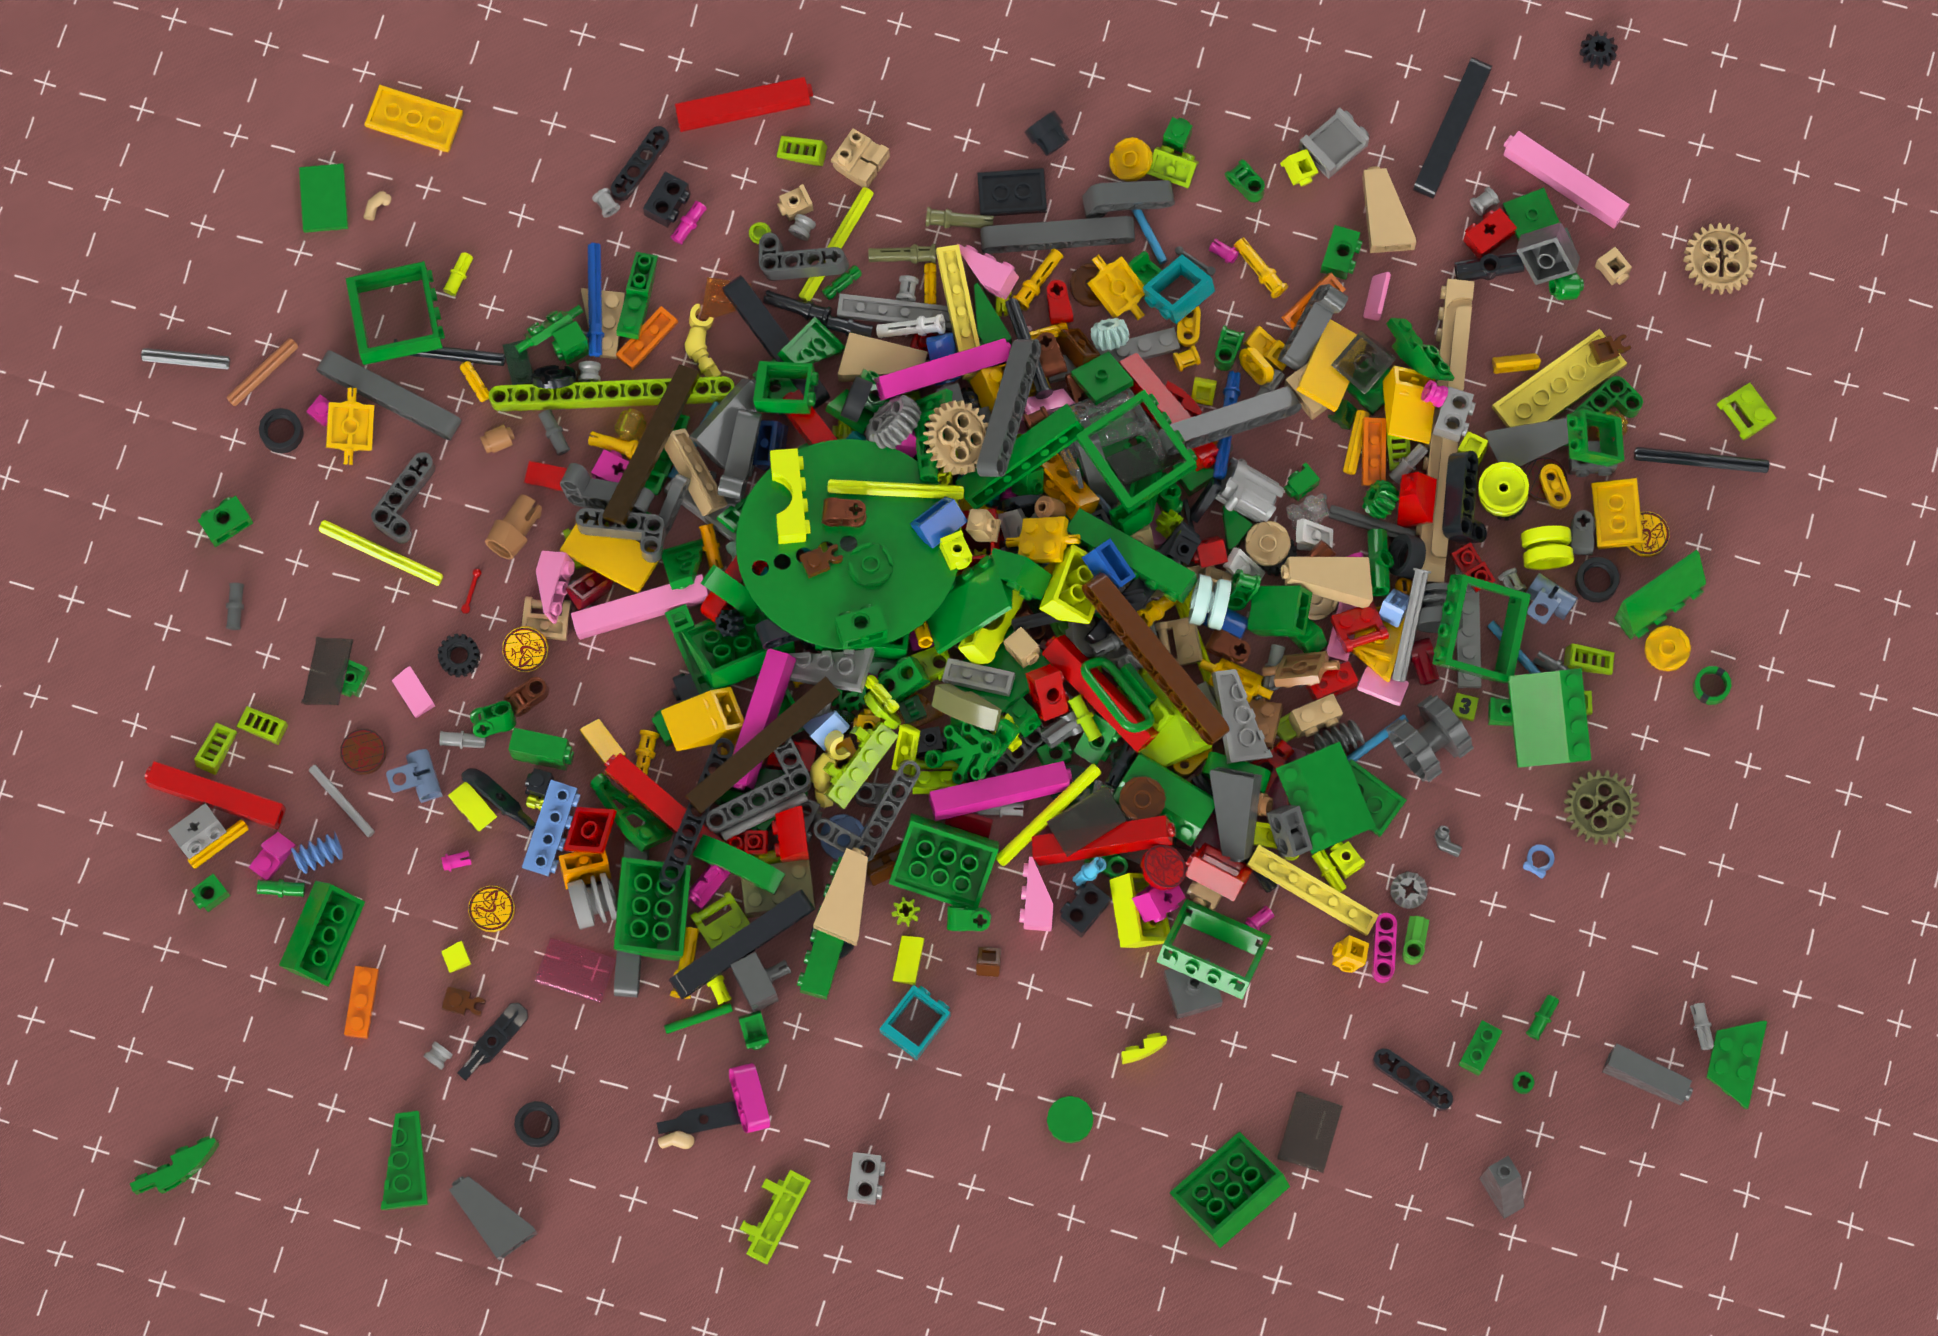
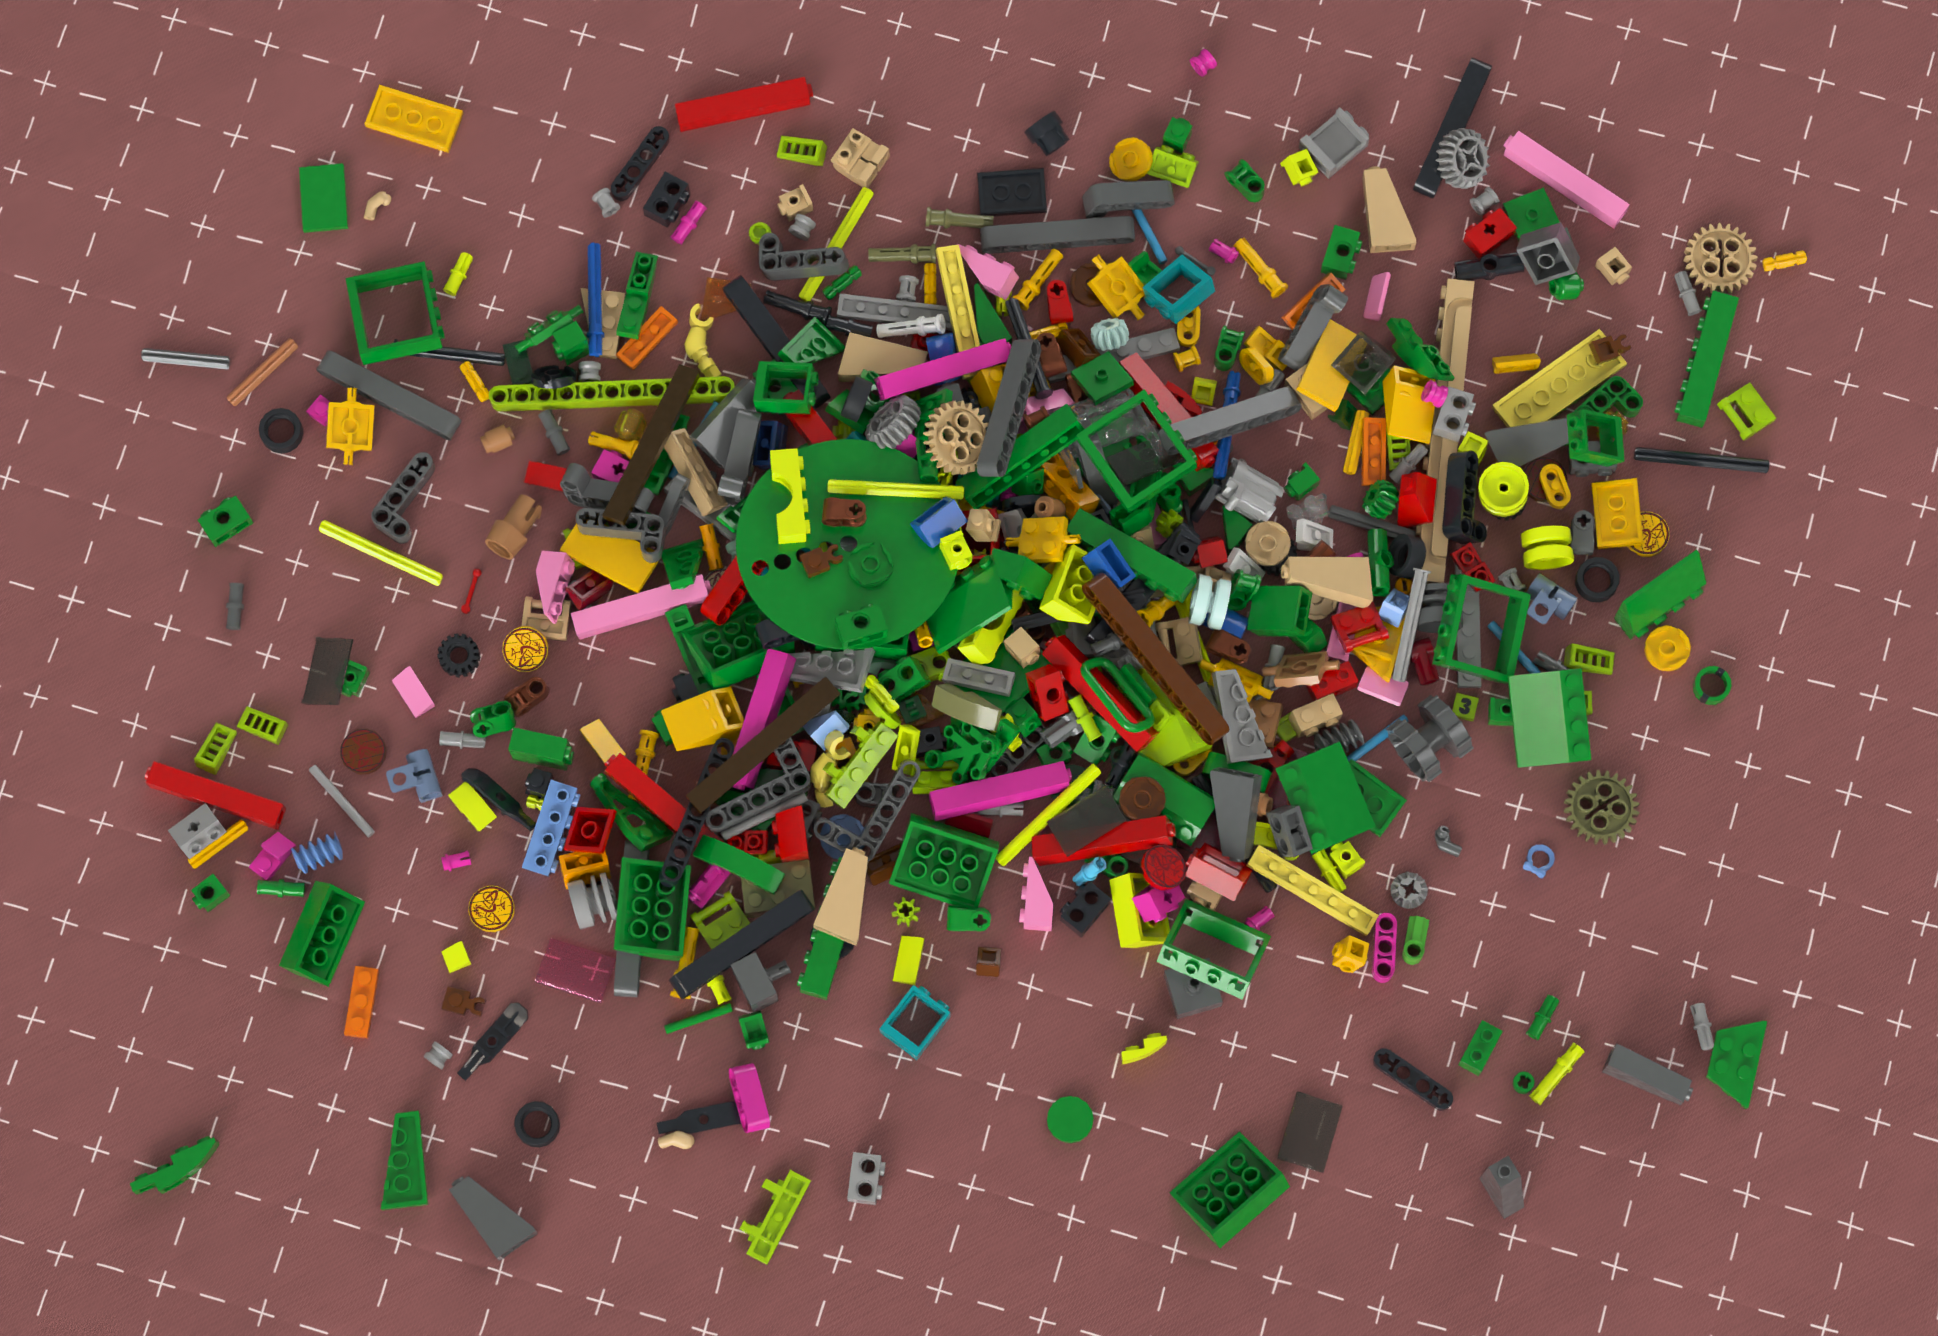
(729, 590): green slope -> none
(729, 622): black gear -> none
(1203, 62): none -> dark pink wheel
(1468, 157): none -> light grey gear
(1560, 1069): none -> neon yellow pin
(1599, 42): black gear -> none
(1687, 293): none -> light grey axle
(1707, 358): none -> green brick
(1784, 260): none -> yellow axle

